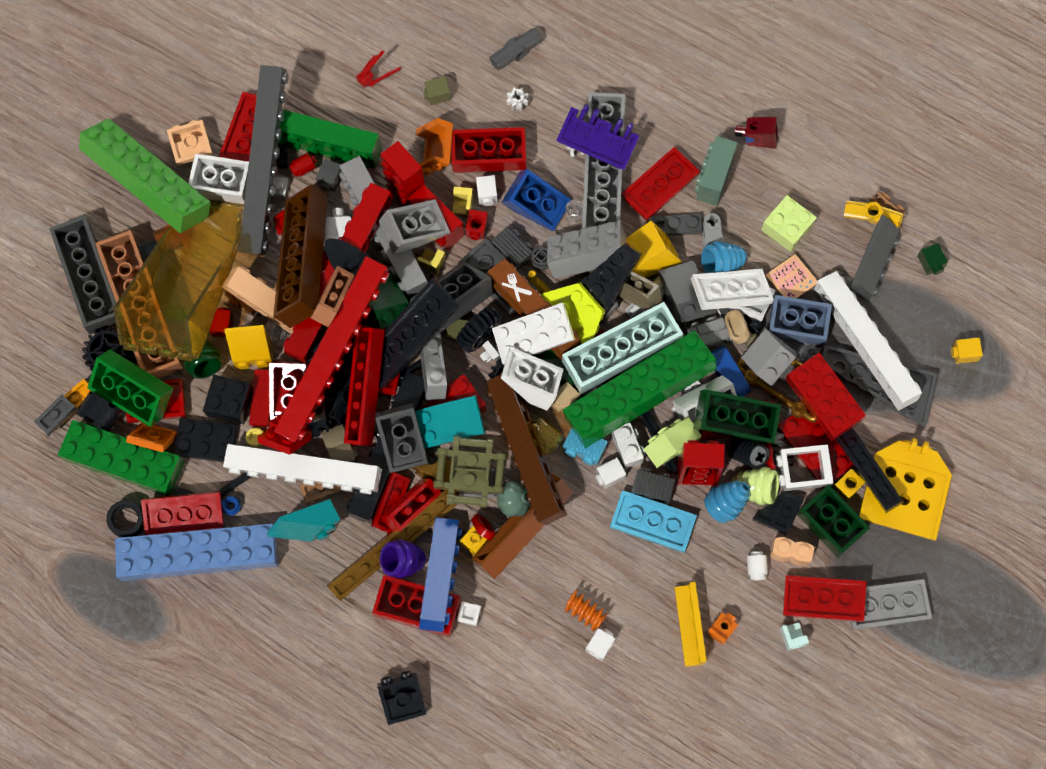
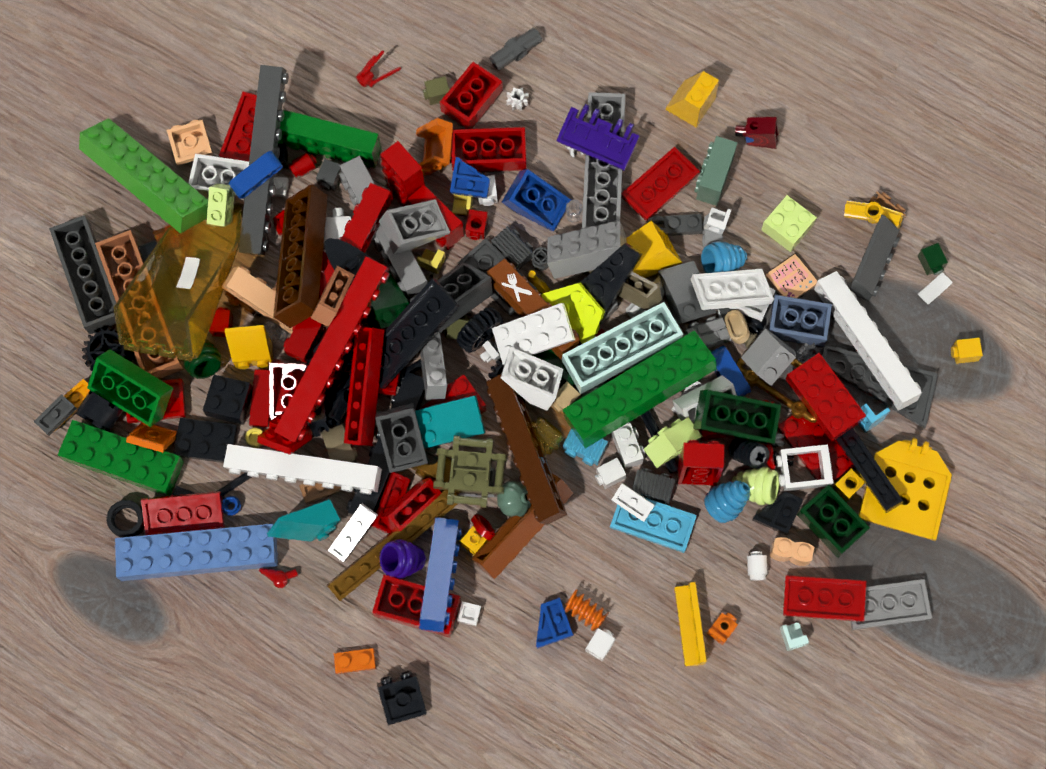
(188, 273): none -> white sticker
(220, 205): none -> yellowish green brick
(255, 174): none -> blue beam
(278, 577): none -> red animal
(352, 532): none -> white tile
(354, 661): none -> orange plate
(468, 181): none -> blue wing
(471, 96): none -> red brick
(552, 624): none -> blue wing
(633, 502): none -> white plate
(694, 98): none -> yellow slope
(717, 220): none -> white panel
(871, 419): none -> medium azure panel
(935, 288): none -> white sticker

